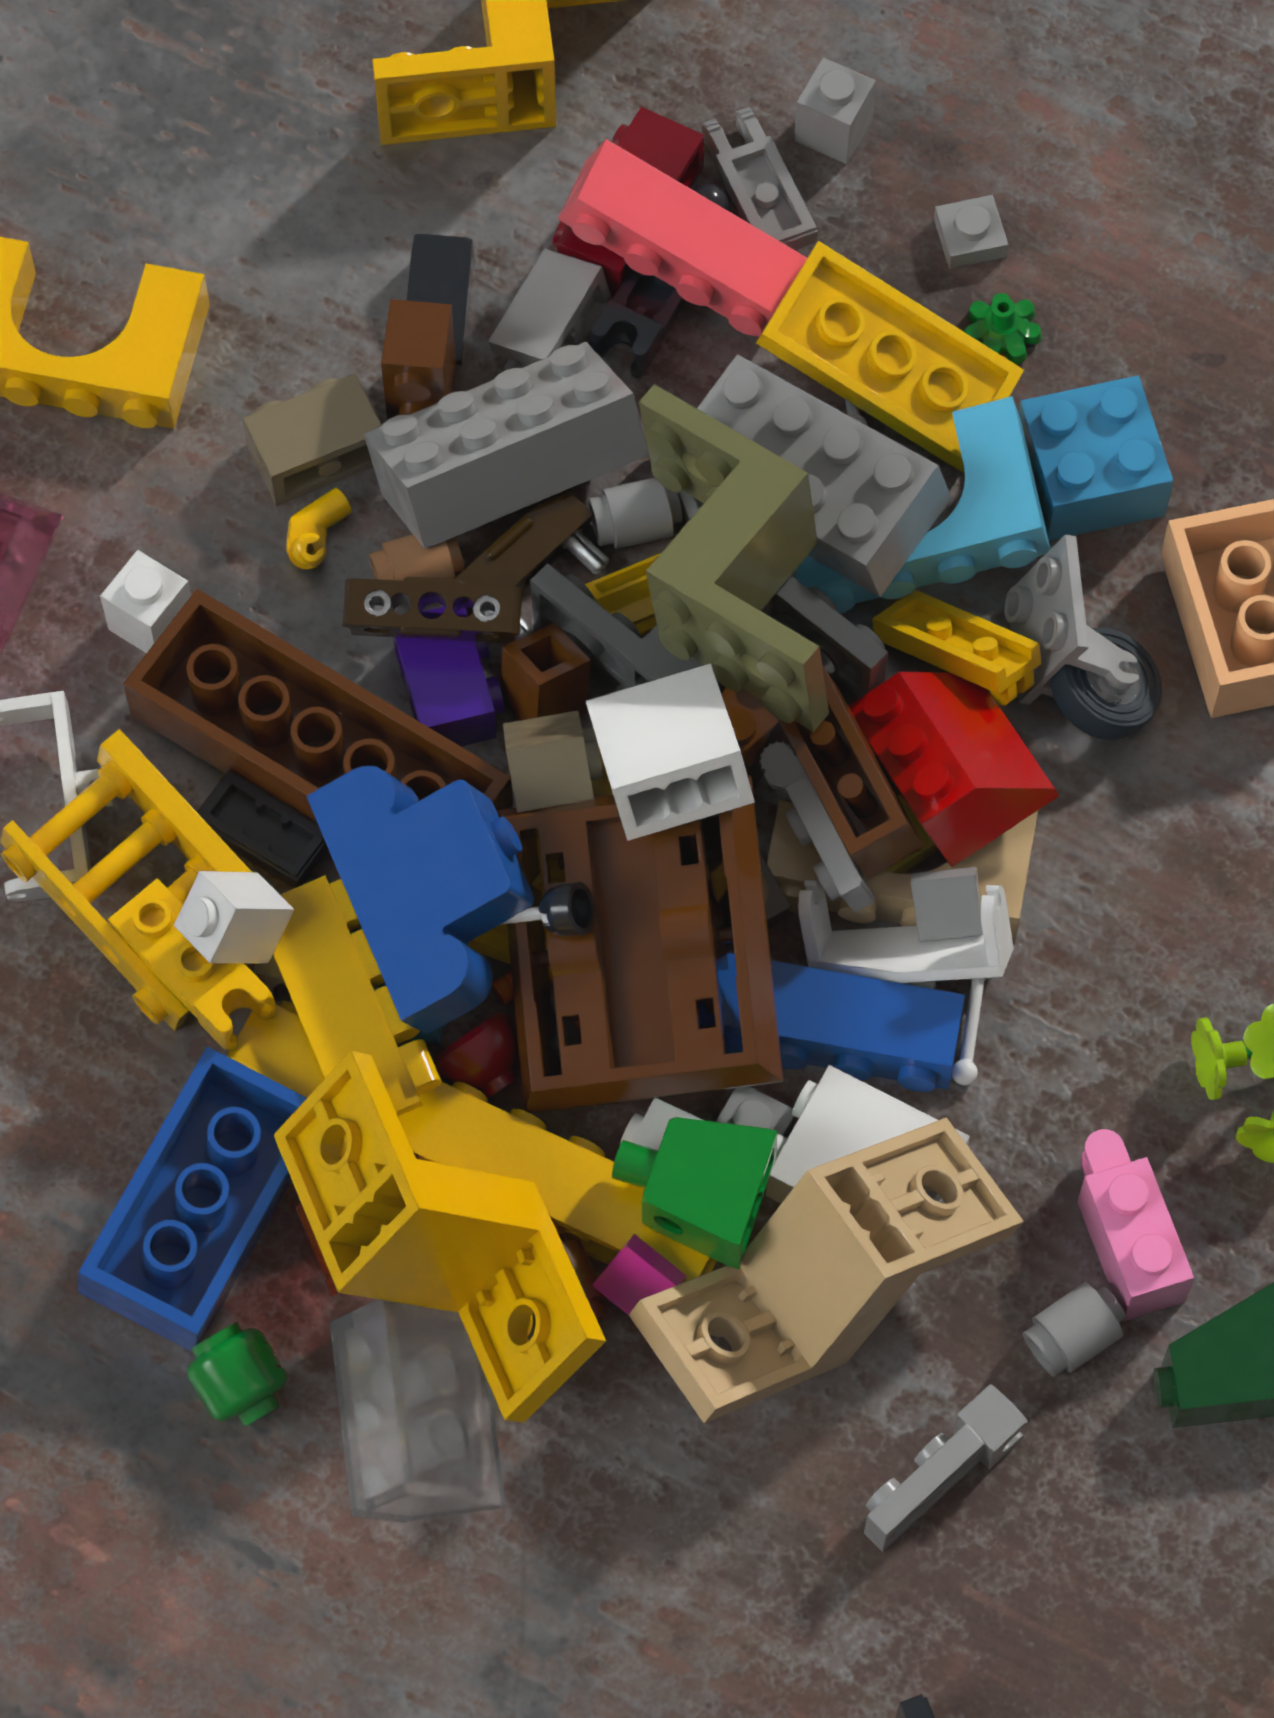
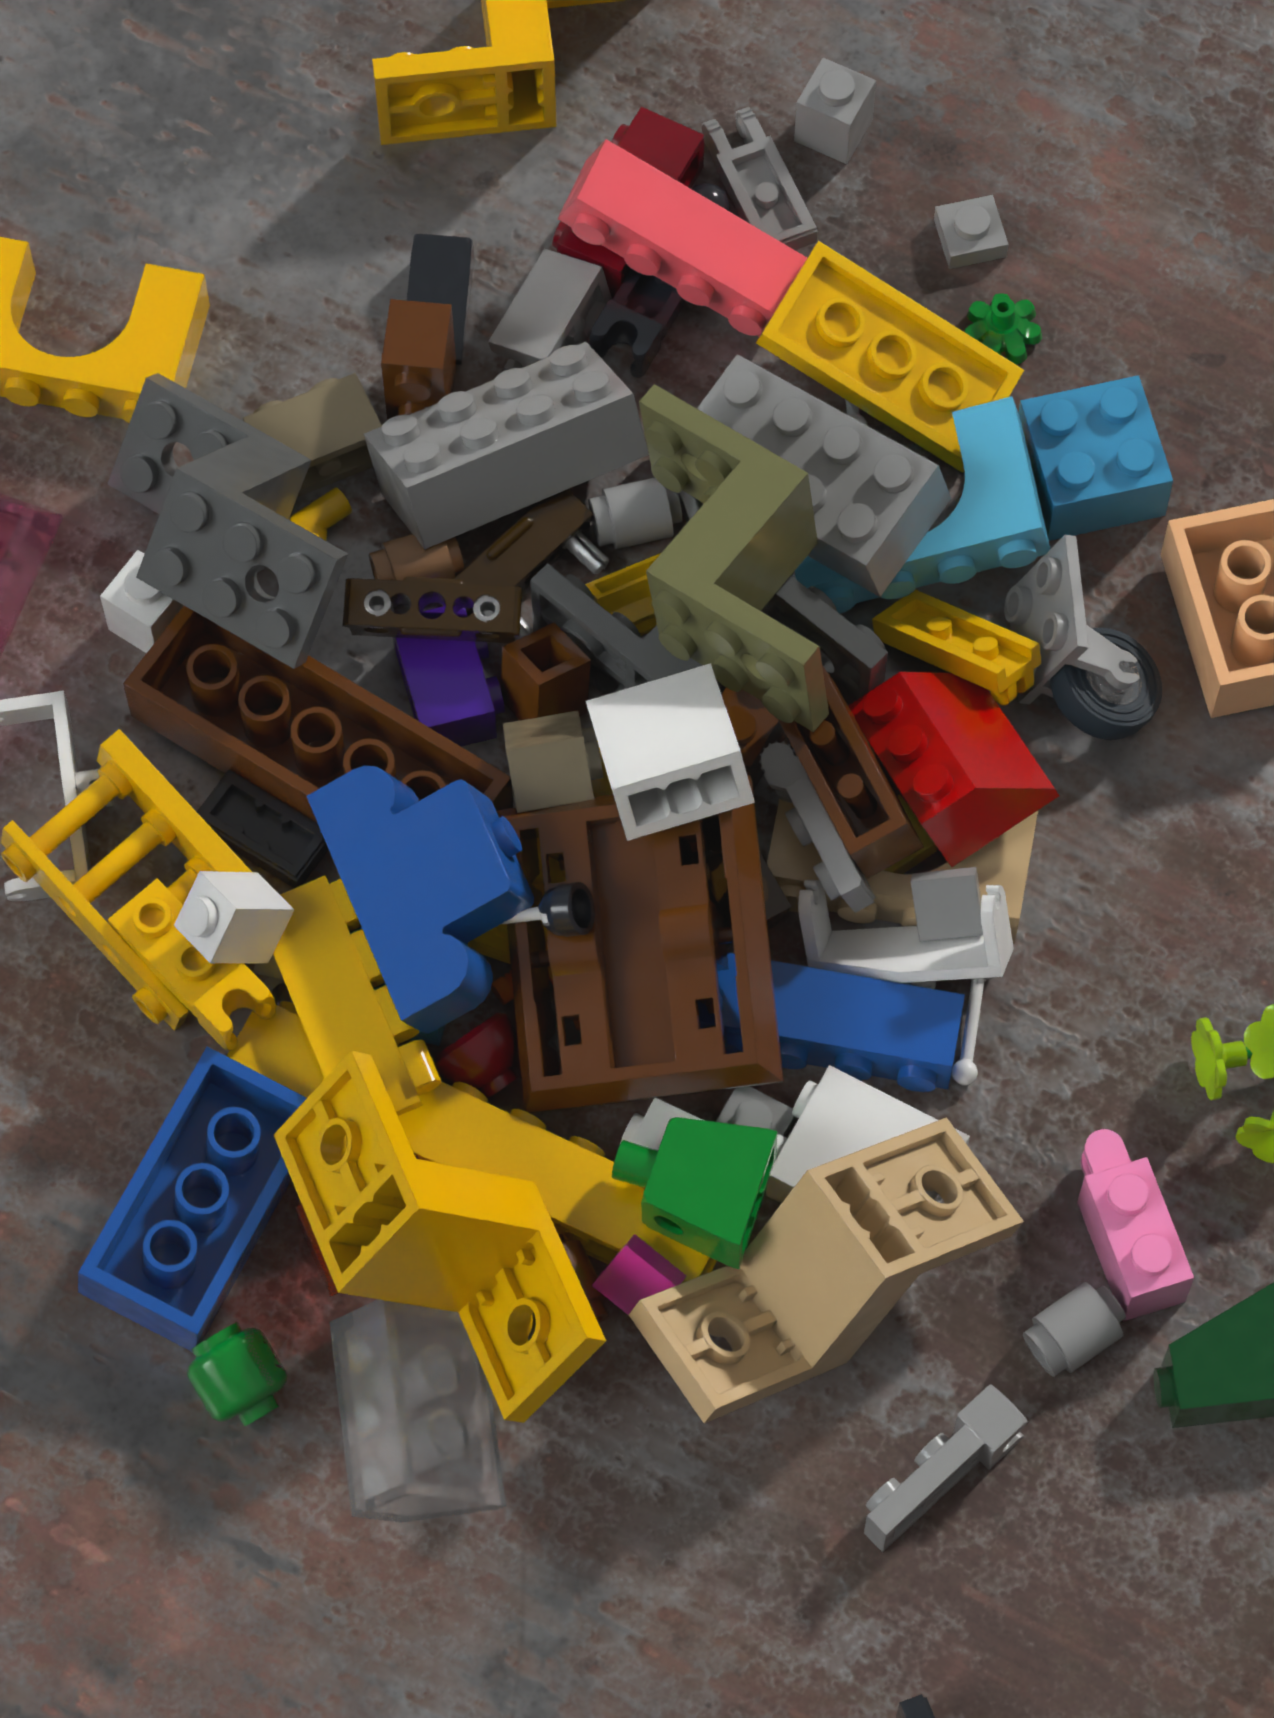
(226, 520): none -> dark grey bracket

